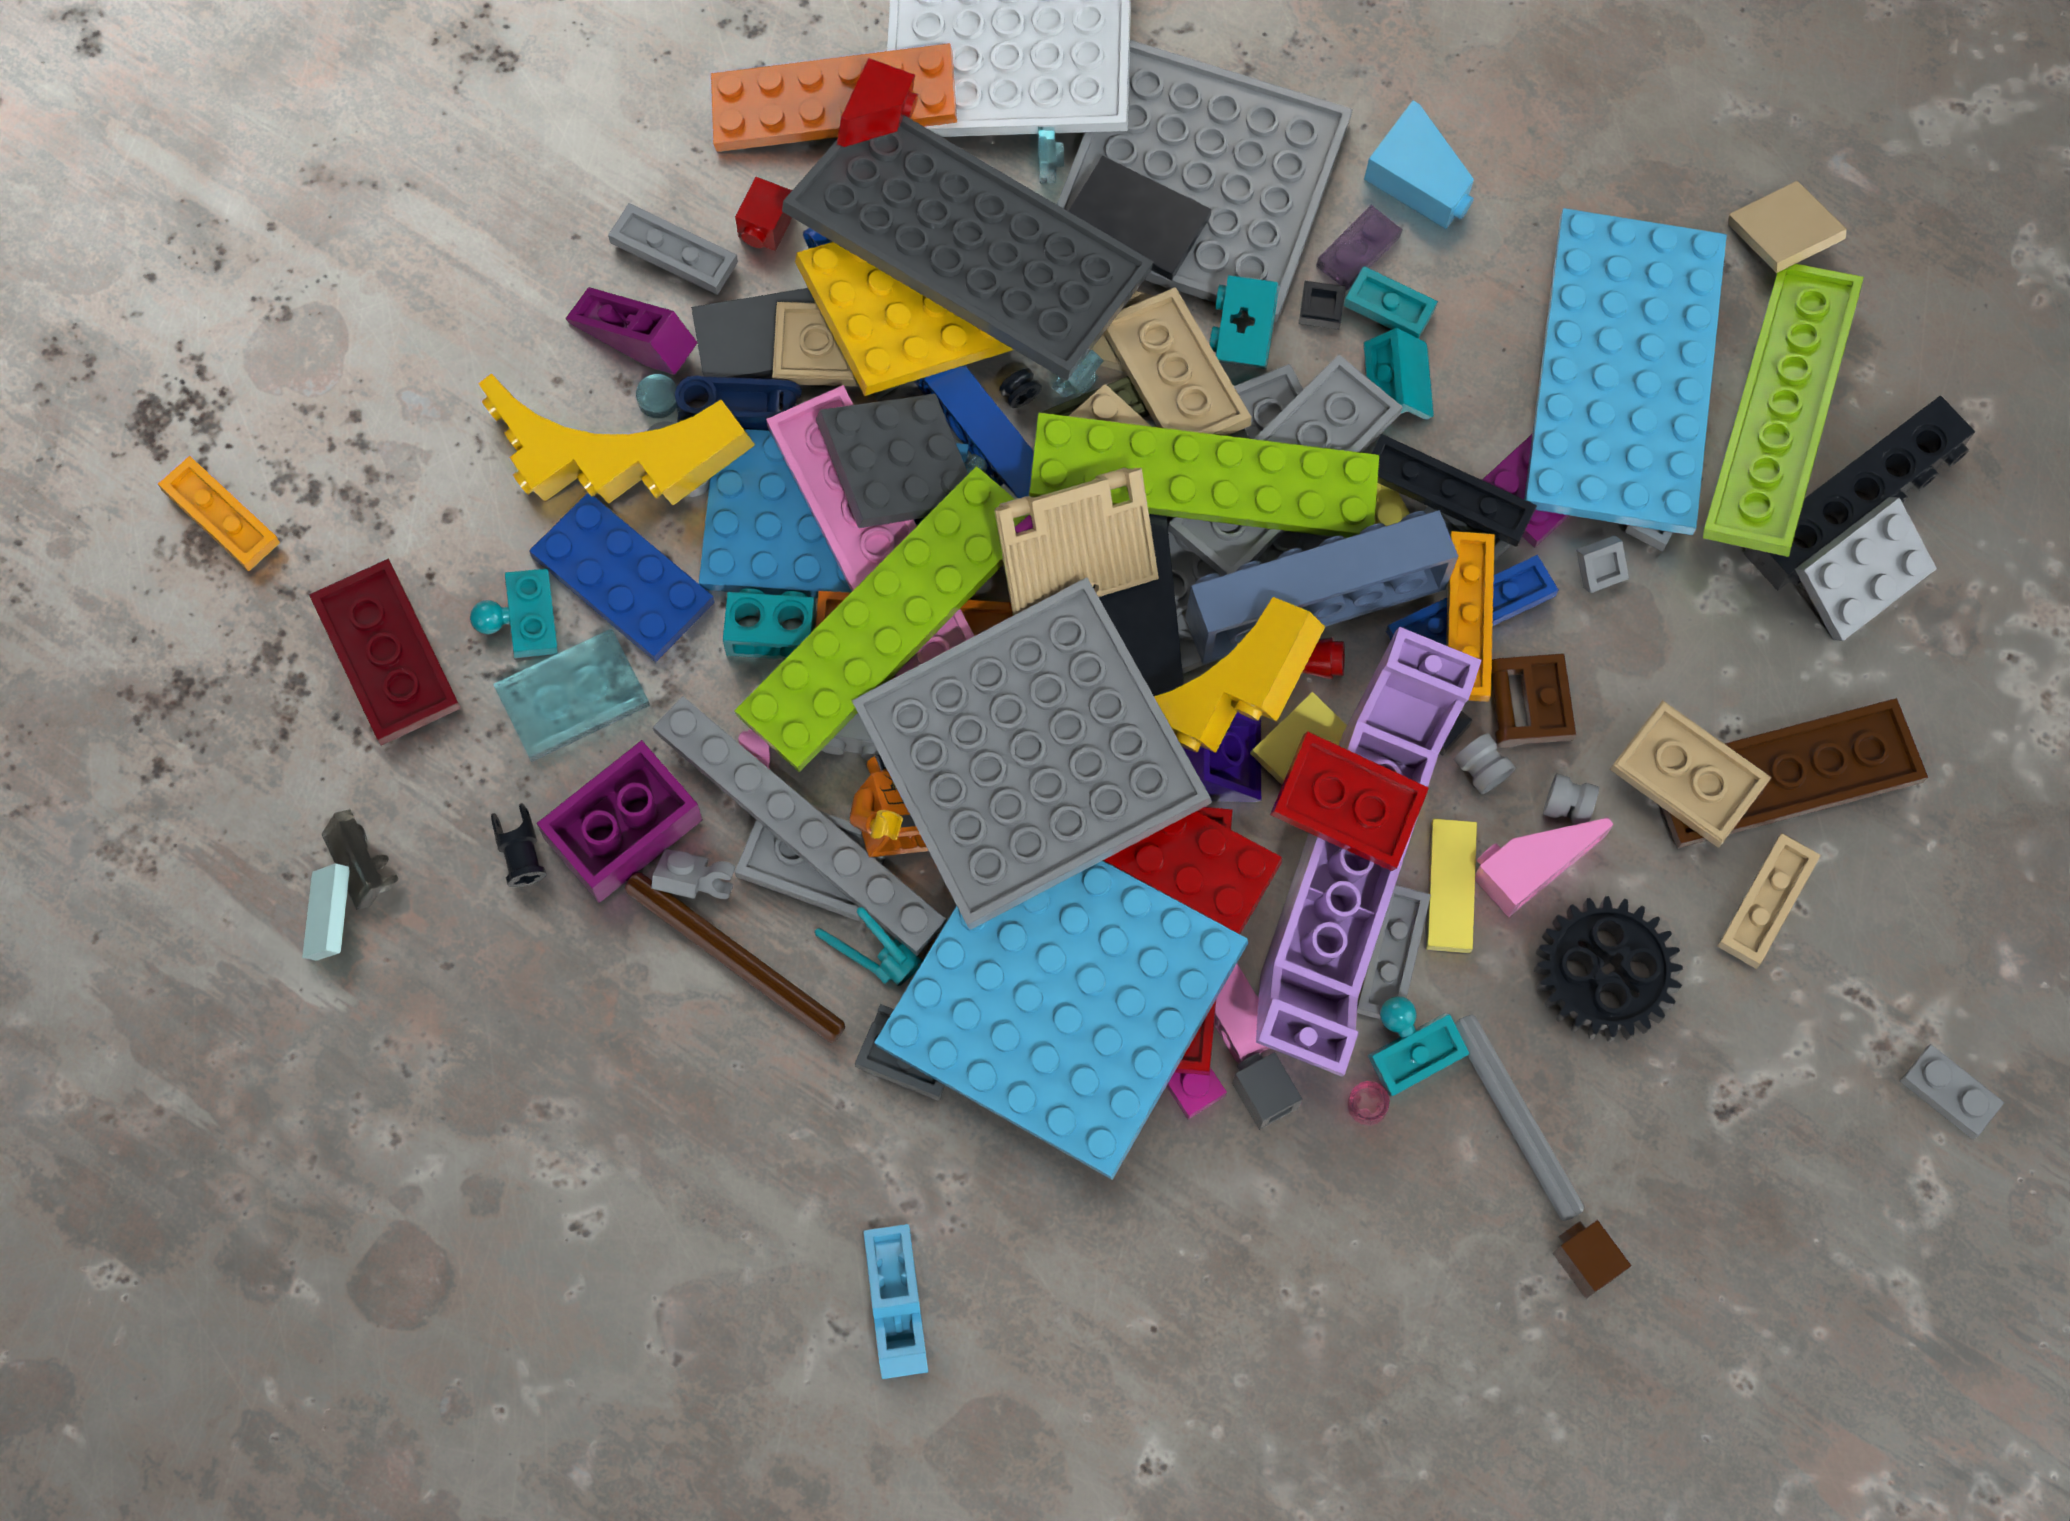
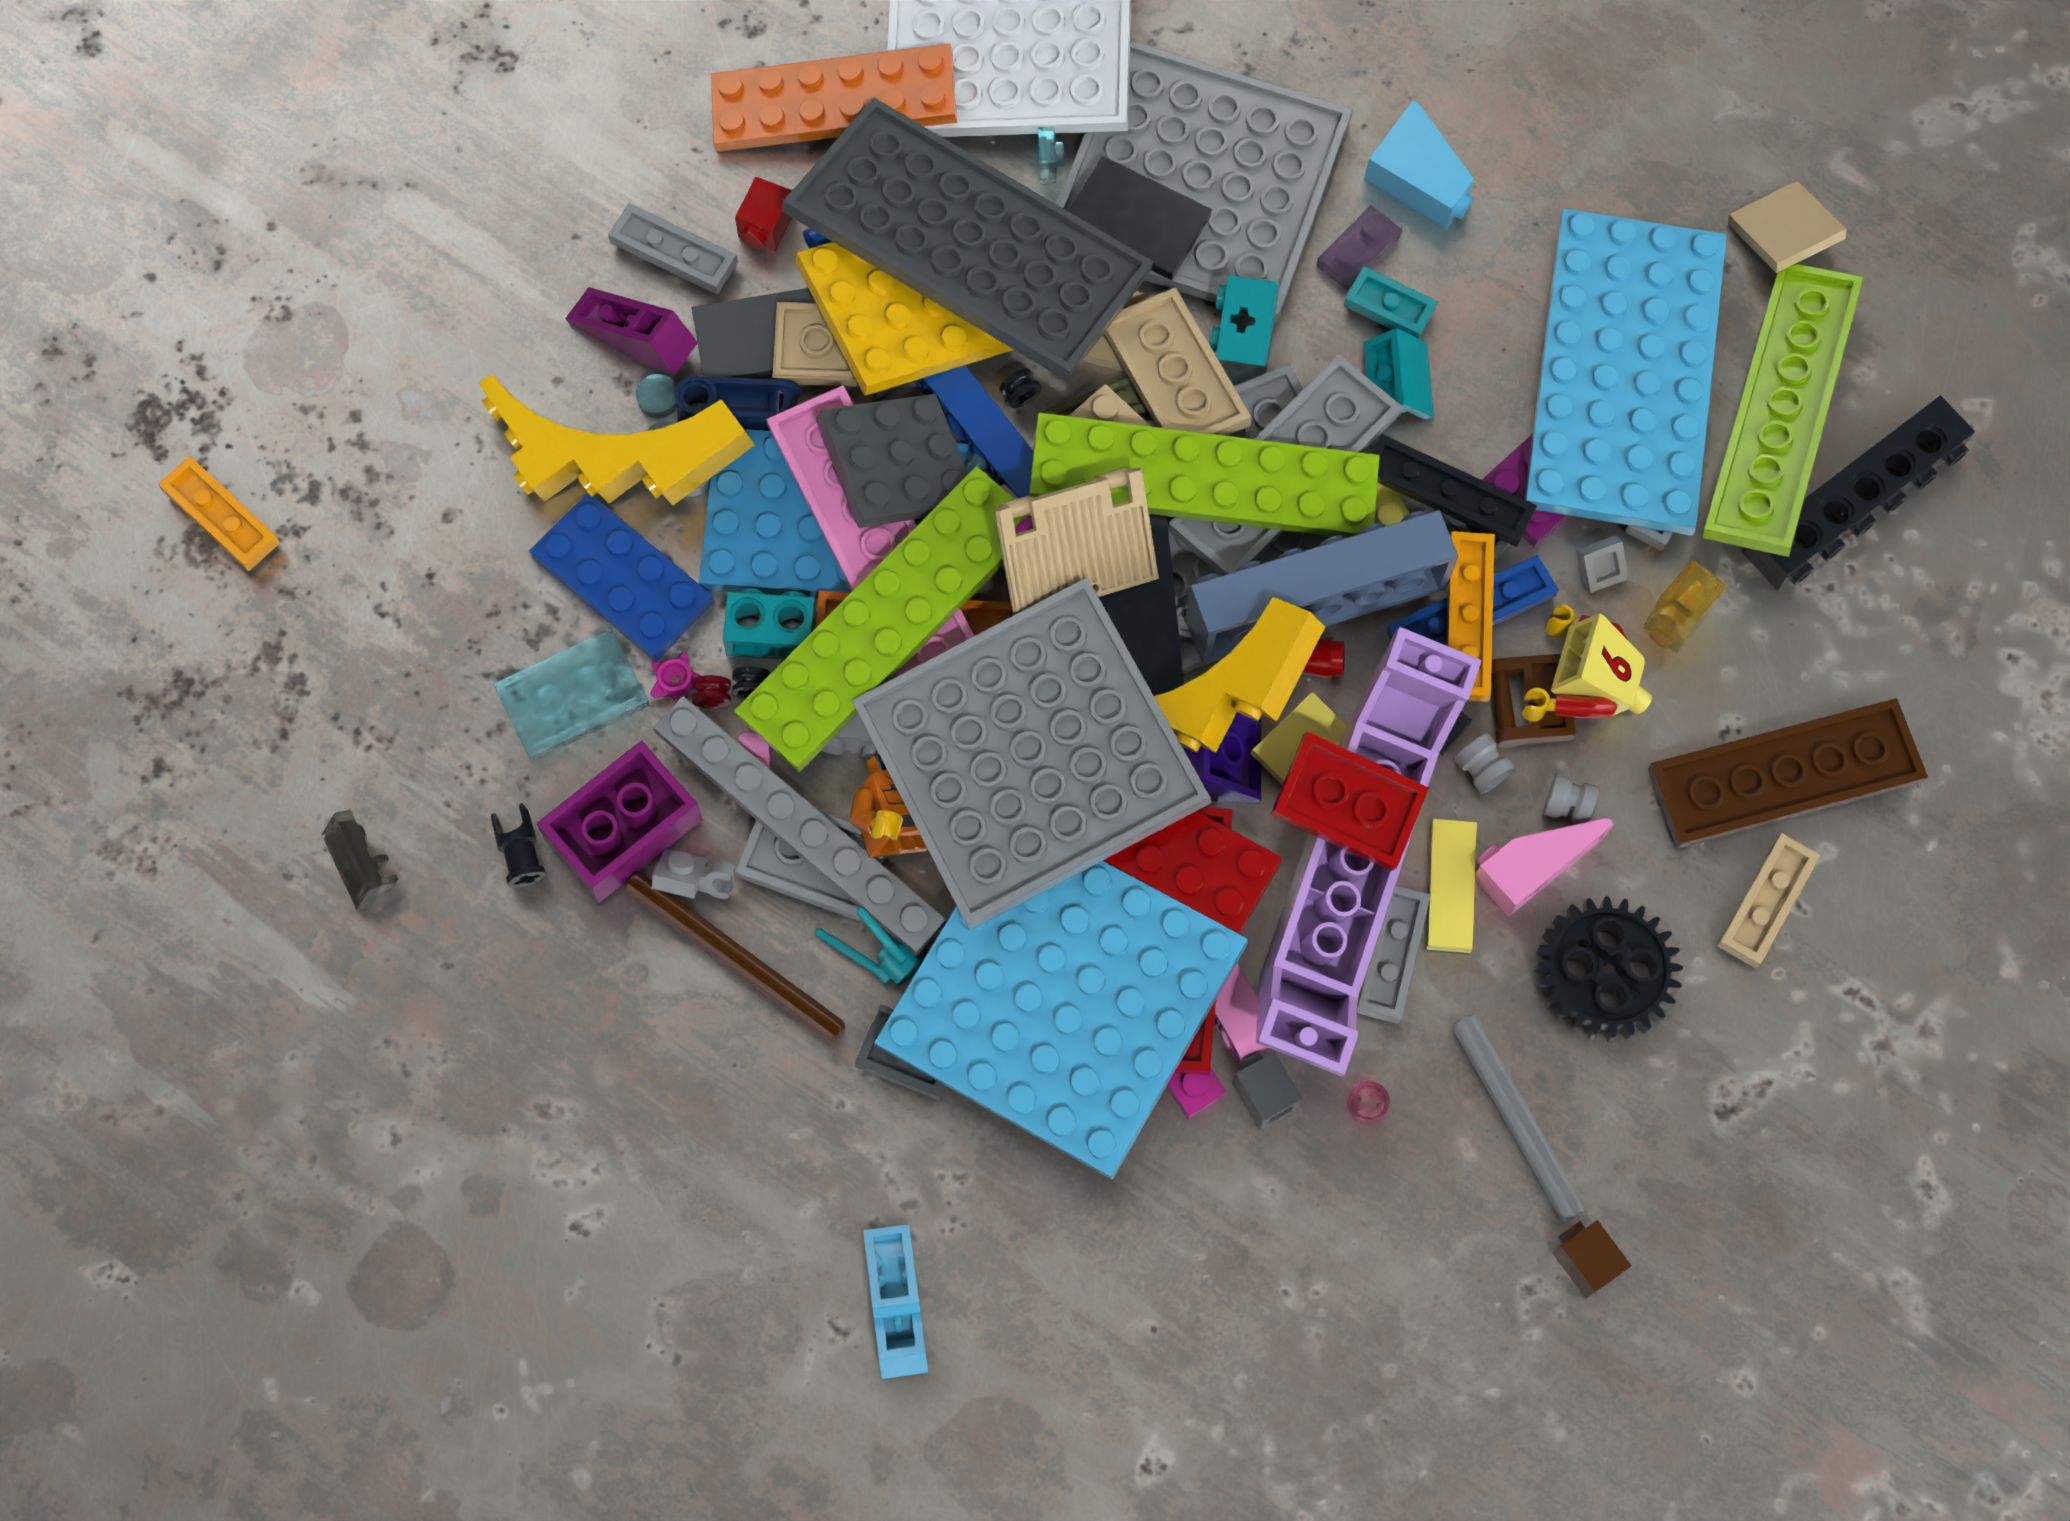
(326, 912): light aqua tile -> none
(384, 652): dark red plate -> none
(527, 613): teal plate -> none
(666, 671): none -> dark pink plate
(711, 691): none -> dark red bush
(747, 680): none -> black bush
(877, 103): red slope -> none
(1082, 378): clear light blue plate -> none
(1322, 305): black tile -> none
(1417, 1050): teal plate -> none
(1595, 671): none -> light yellow torso
(1684, 606): none -> clear yellow brick
(1690, 773): tan tile -> none
(1866, 568): light grey plate -> none
(1952, 1092): light grey plate -> none

